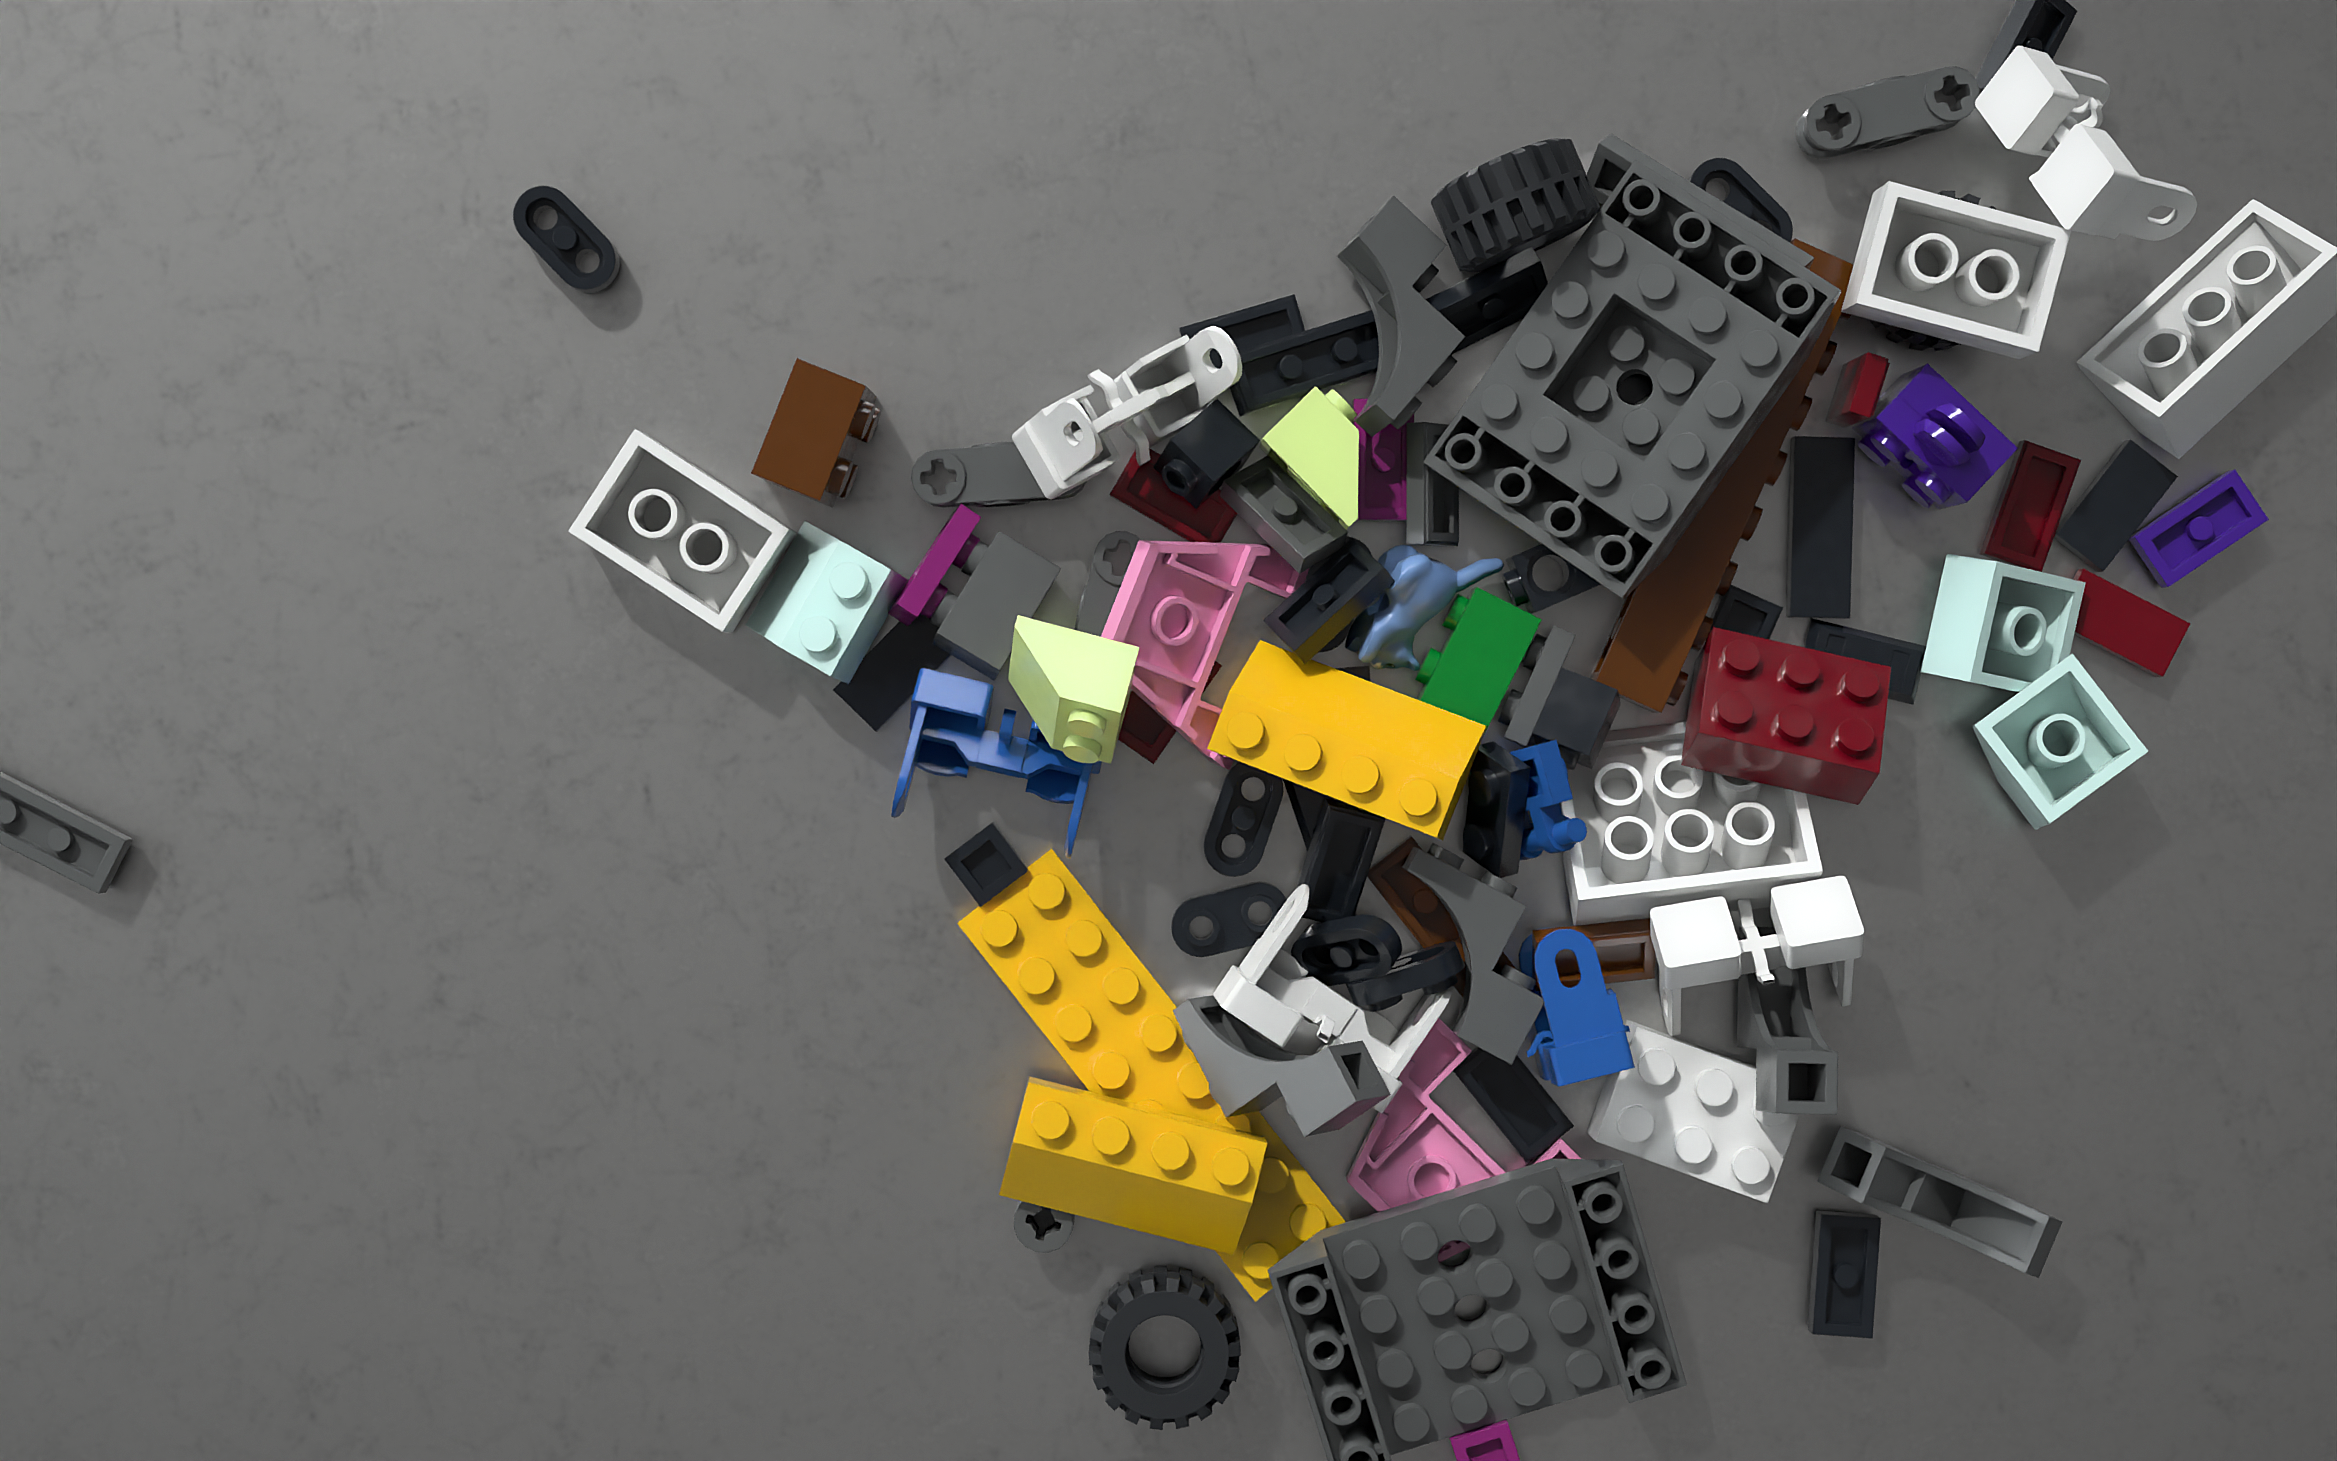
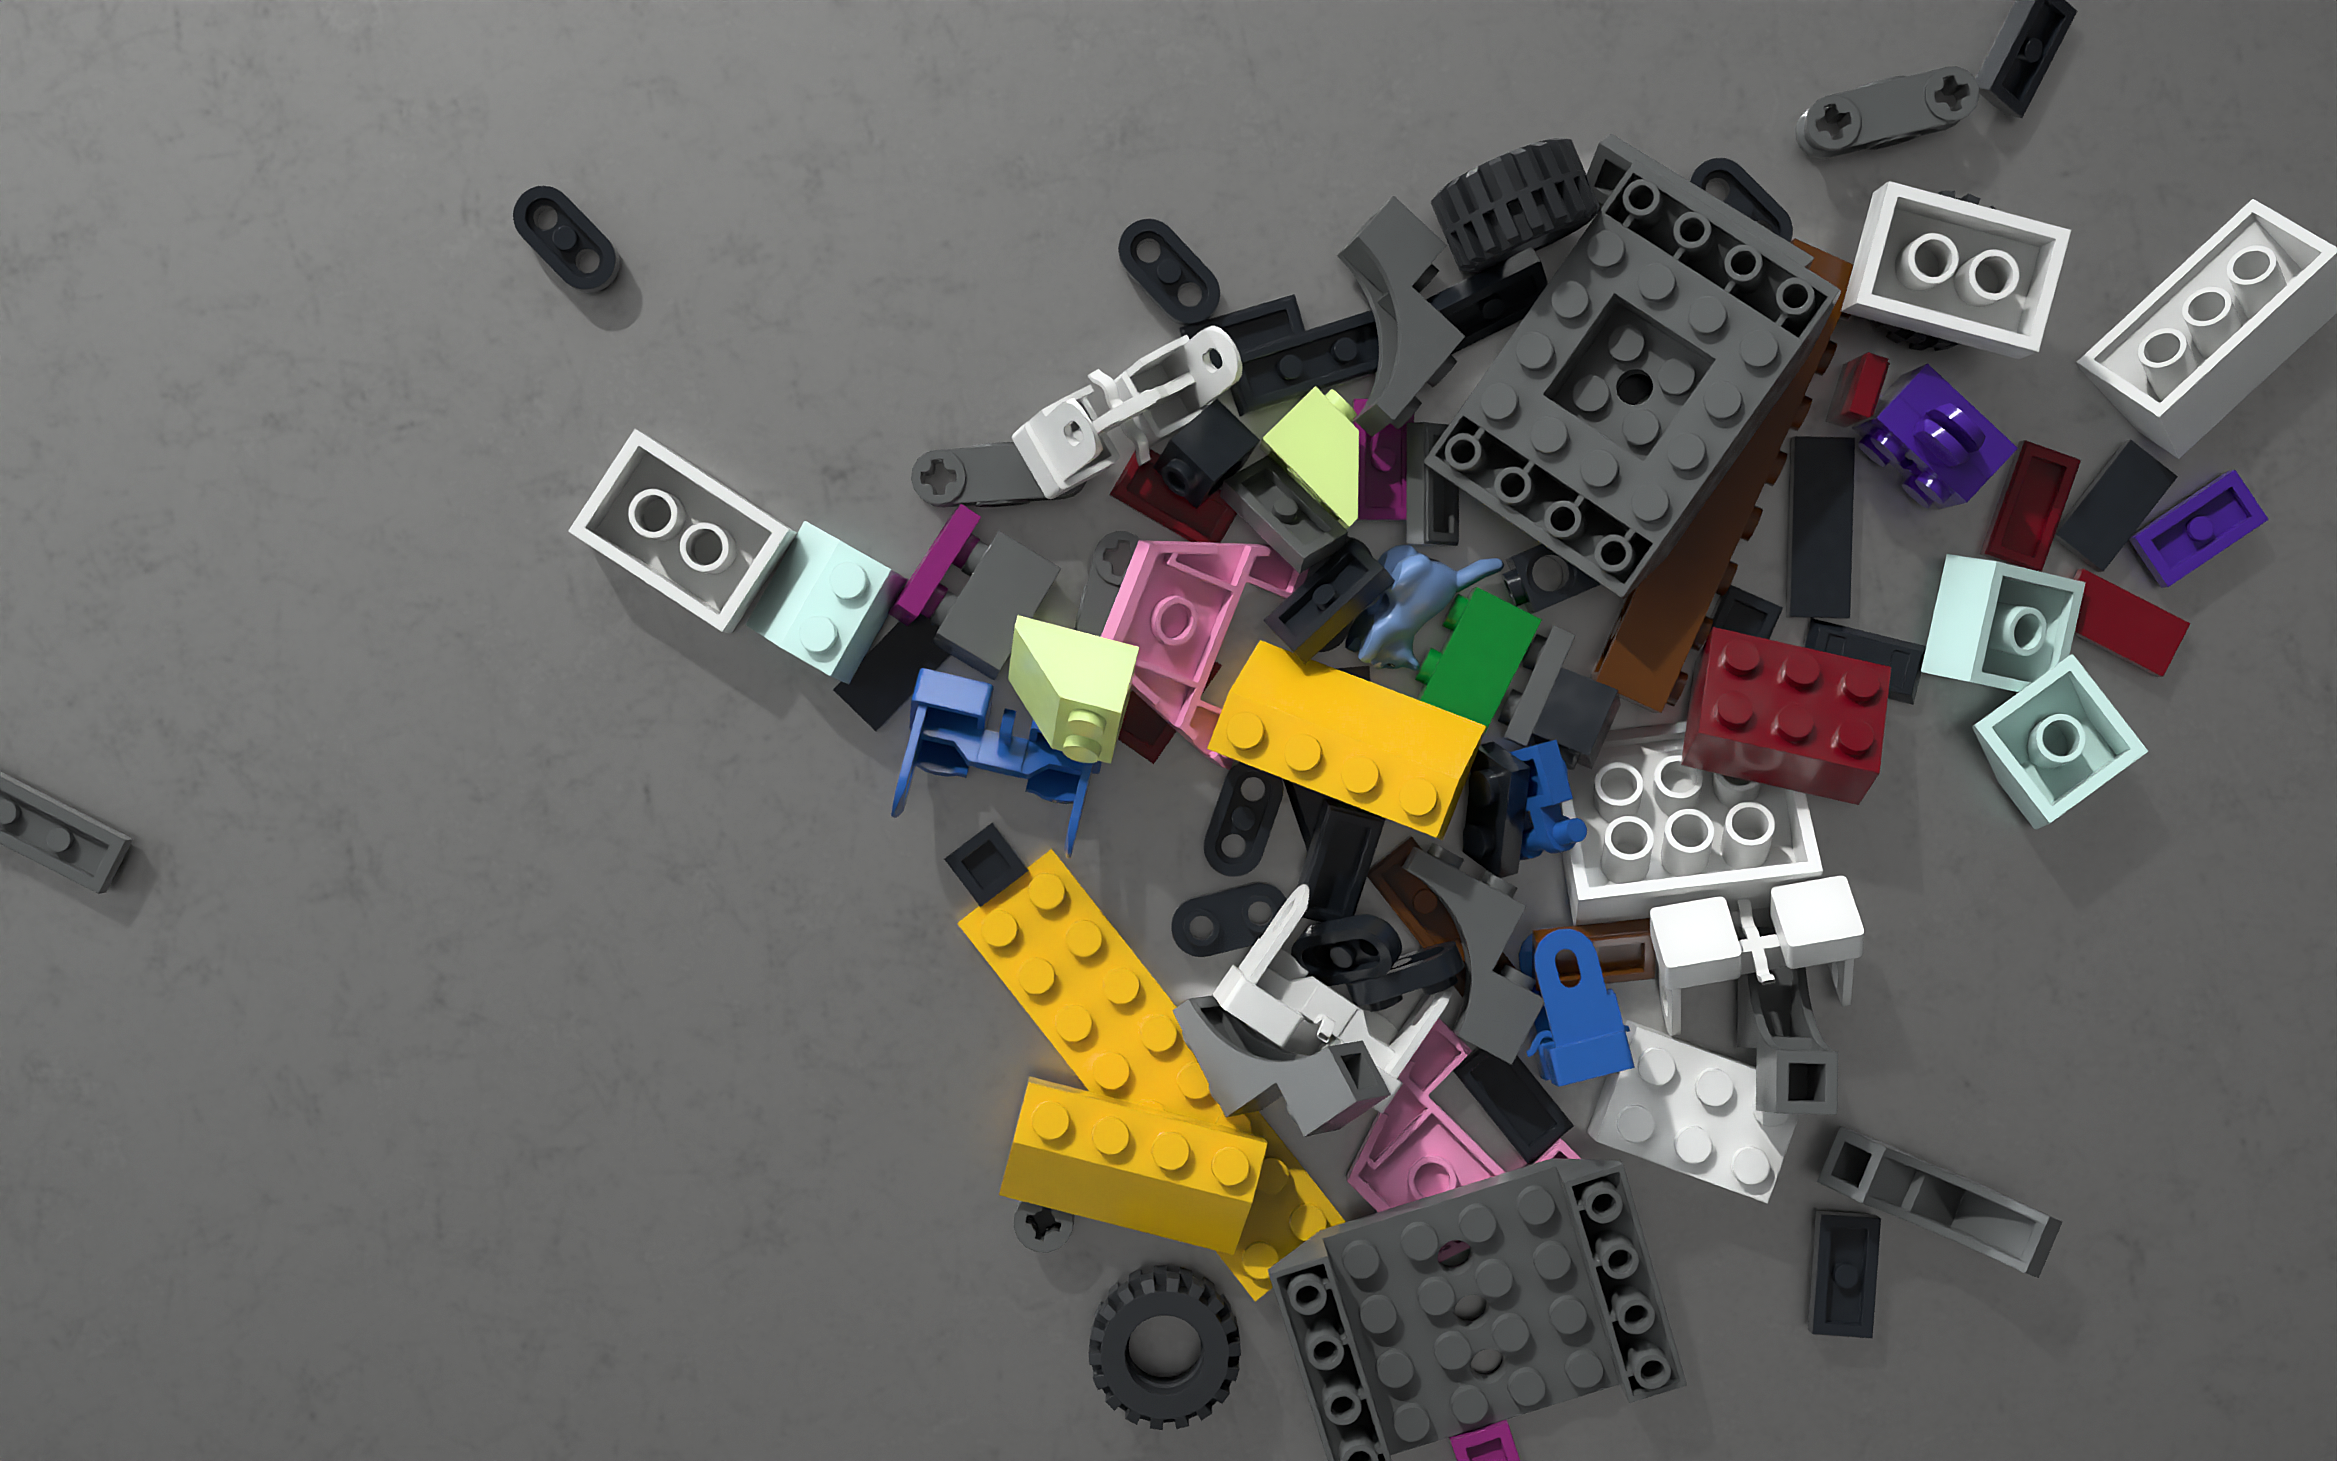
(817, 434): reddish brown brick -> none
(1170, 272): none -> black plate
(2087, 175): white piece -> none

